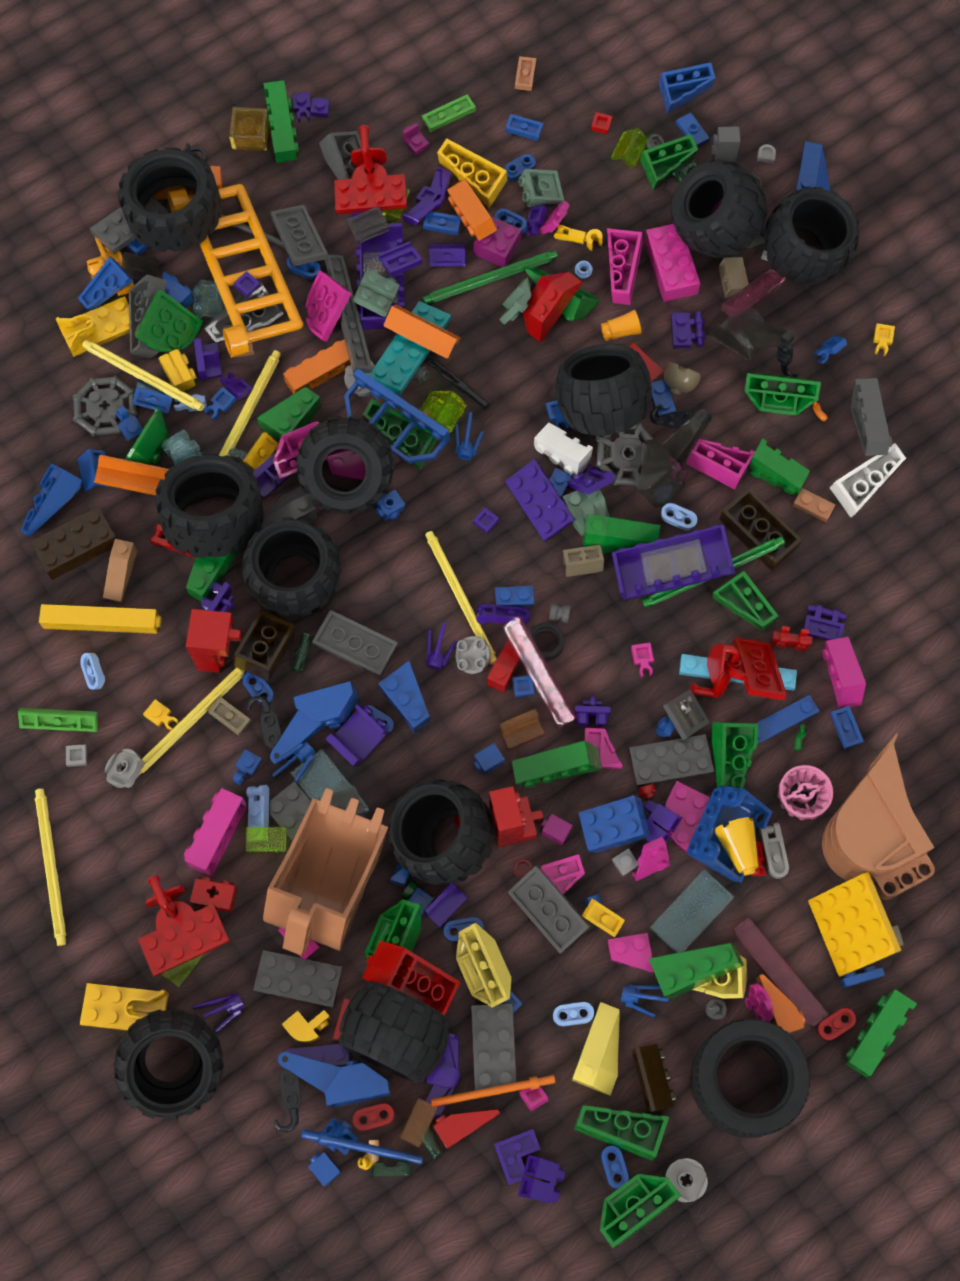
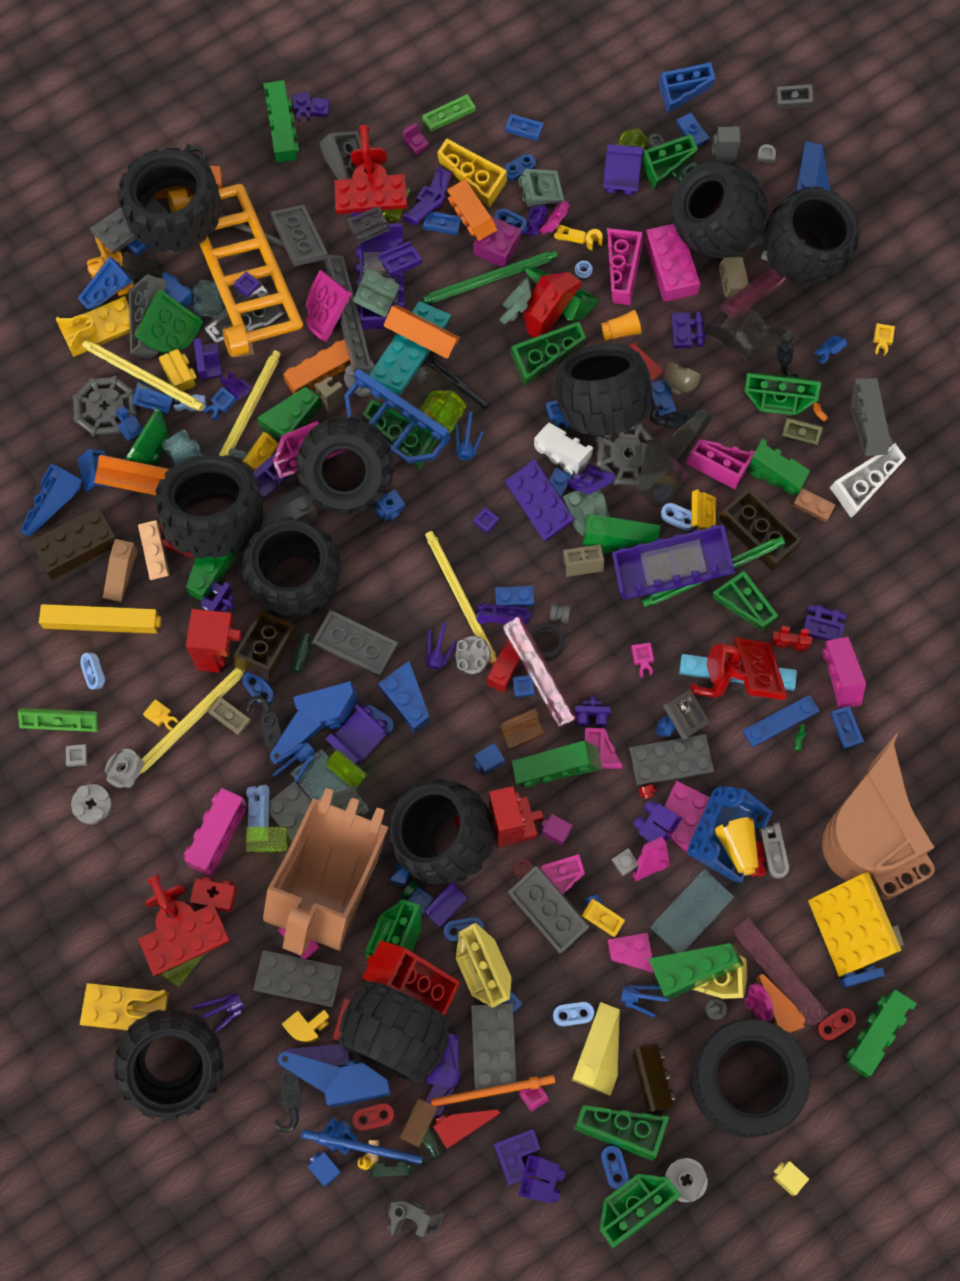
(50, 867): light yellow piece -> none
(86, 794): none -> light grey plate
(154, 550): none -> light nougat plate
(247, 764): blue plate -> none
(249, 129): clear yellow brick -> none
(303, 270): blue plate -> none
(330, 397): none -> dark tan hinge
(345, 769): none -> clear neon green panel
(347, 464): dark pink wing -> none
(426, 1218): none -> dark grey tile
(447, 254): dark purple panel -> none
(525, 73): nougat plate -> none
(545, 351): none -> green wedge
(601, 123): red plate -> none
(614, 824): blue brick -> none
(622, 169): none -> dark purple panel
(703, 510): none -> yellow plate
(733, 751): green wedge -> none
(790, 1177): none -> light yellow brick
(793, 97): none -> dark grey brick
(802, 431): none -> olive slope
(815, 783): bright pink gear -> none

